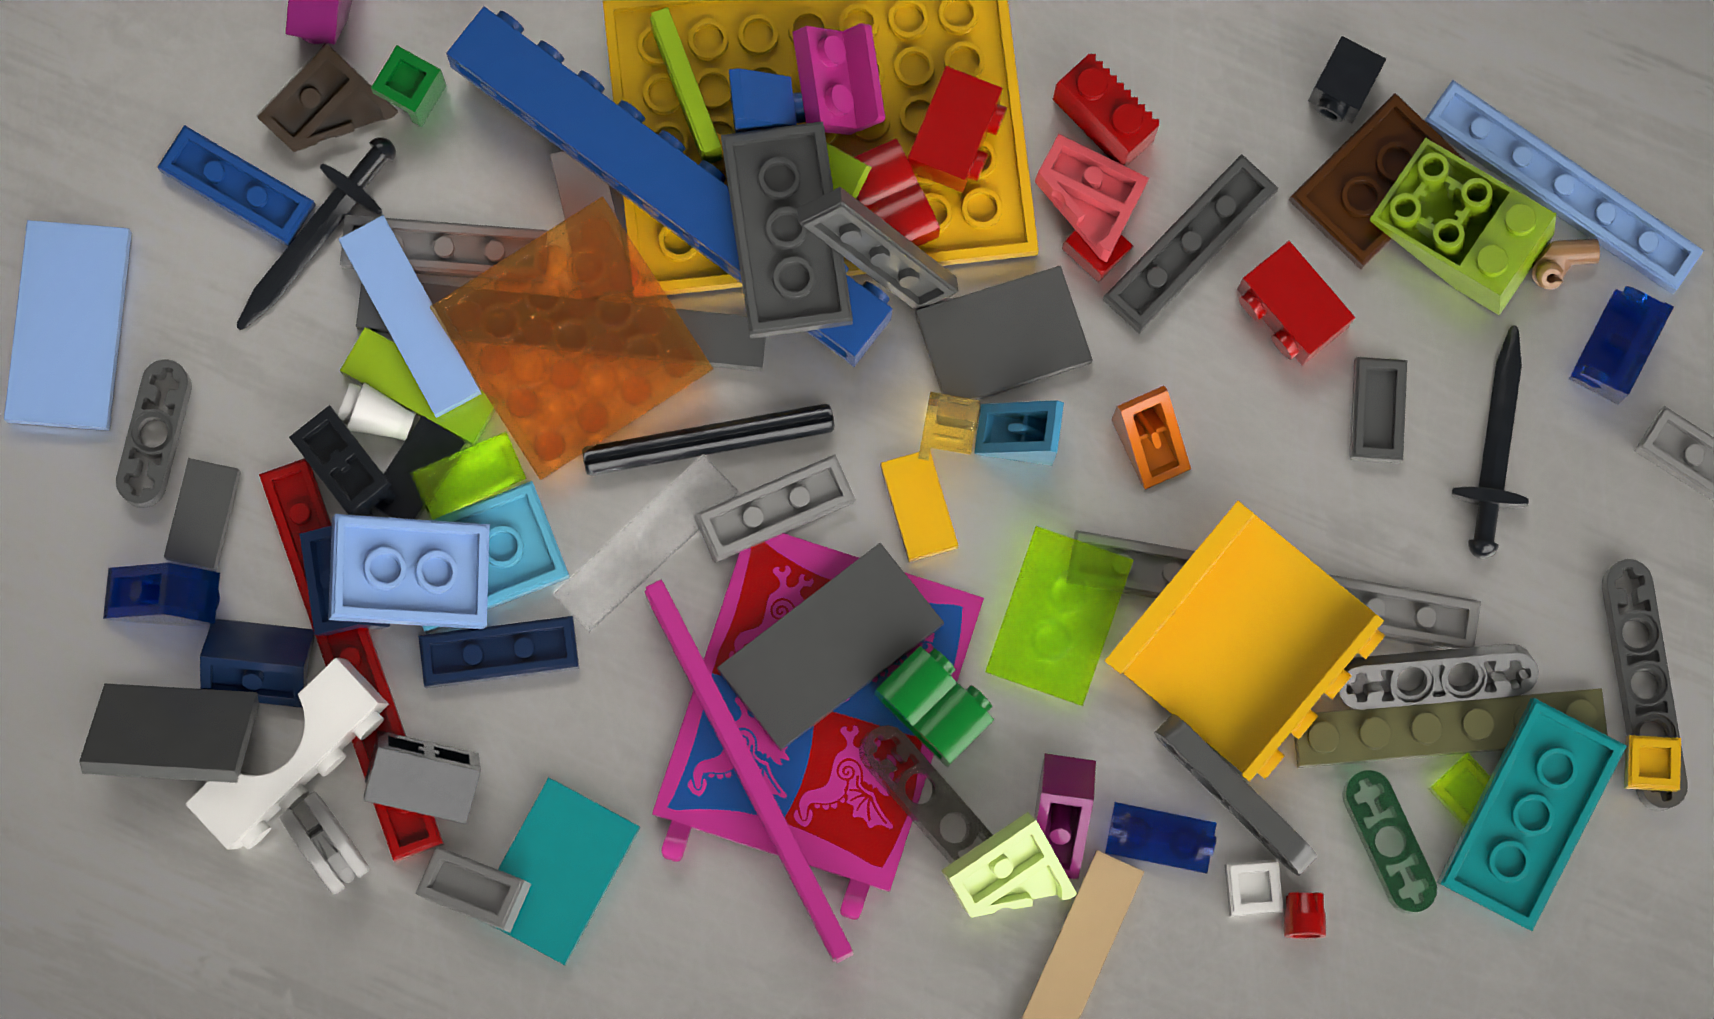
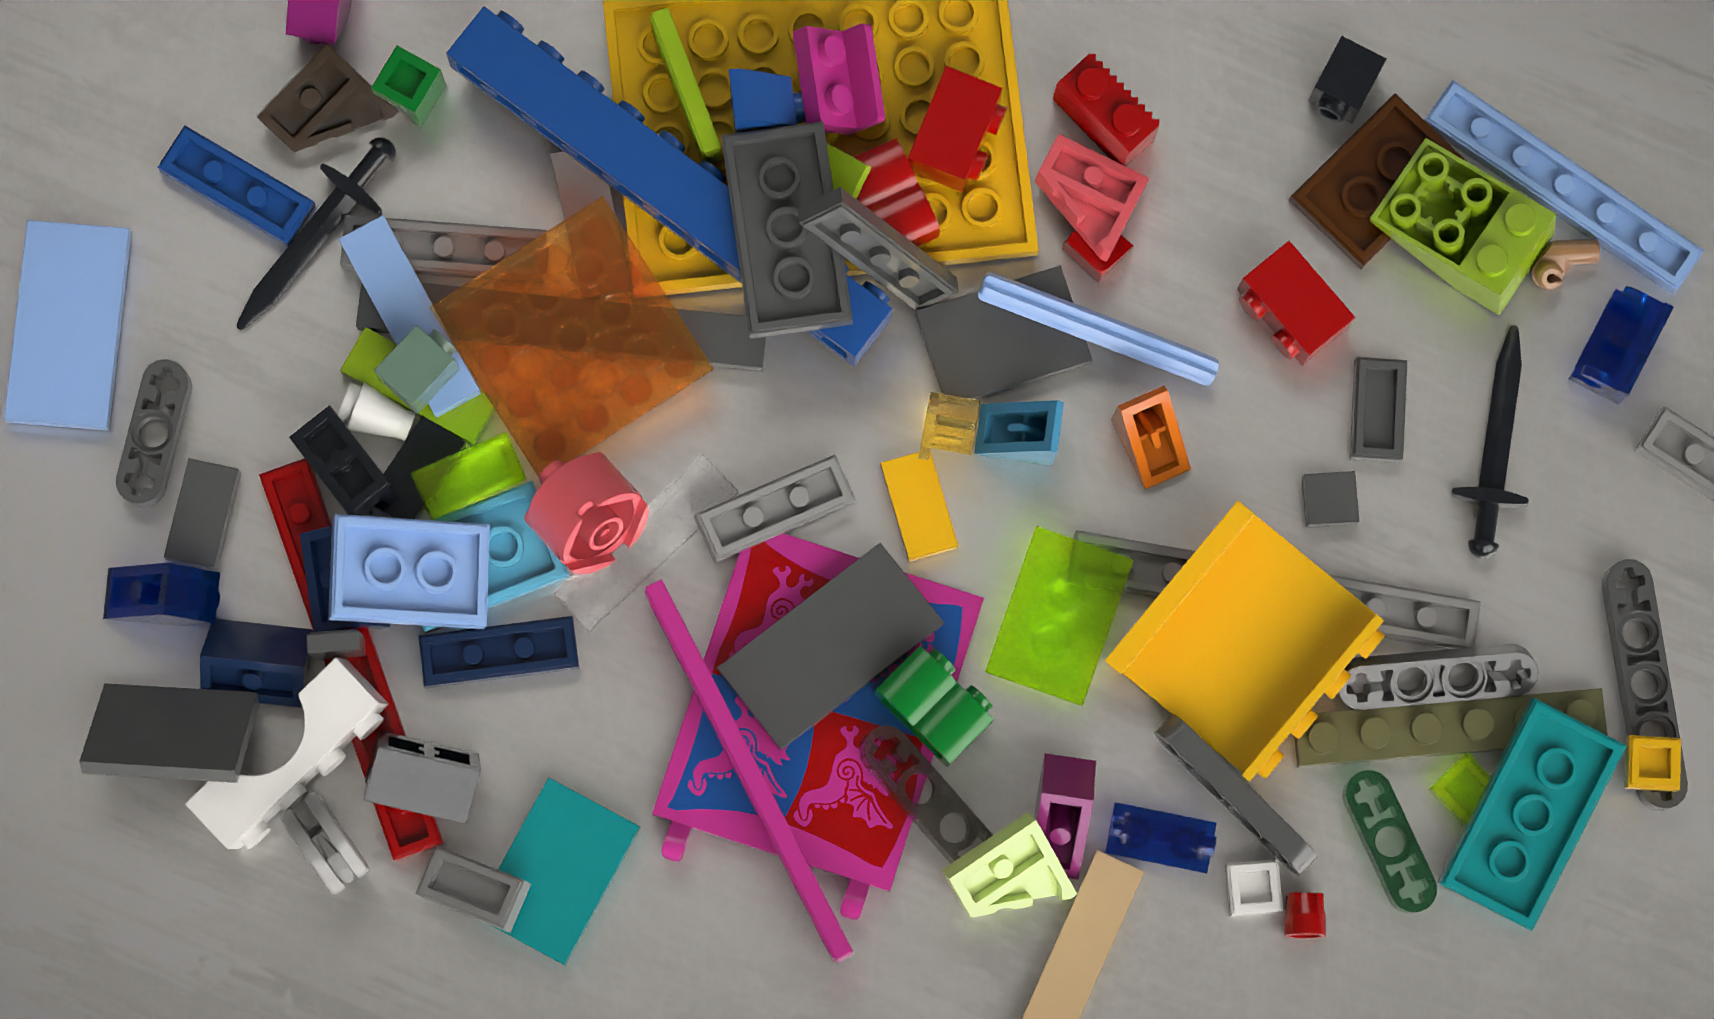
(336, 644): none -> dark grey tile
(418, 367): none -> sand green brick
(586, 512): none -> coral brick
(709, 439): black axle -> none
(1098, 328): none -> light blue axle
(1190, 243): dark grey tile -> none
(1330, 499): none -> dark grey tile

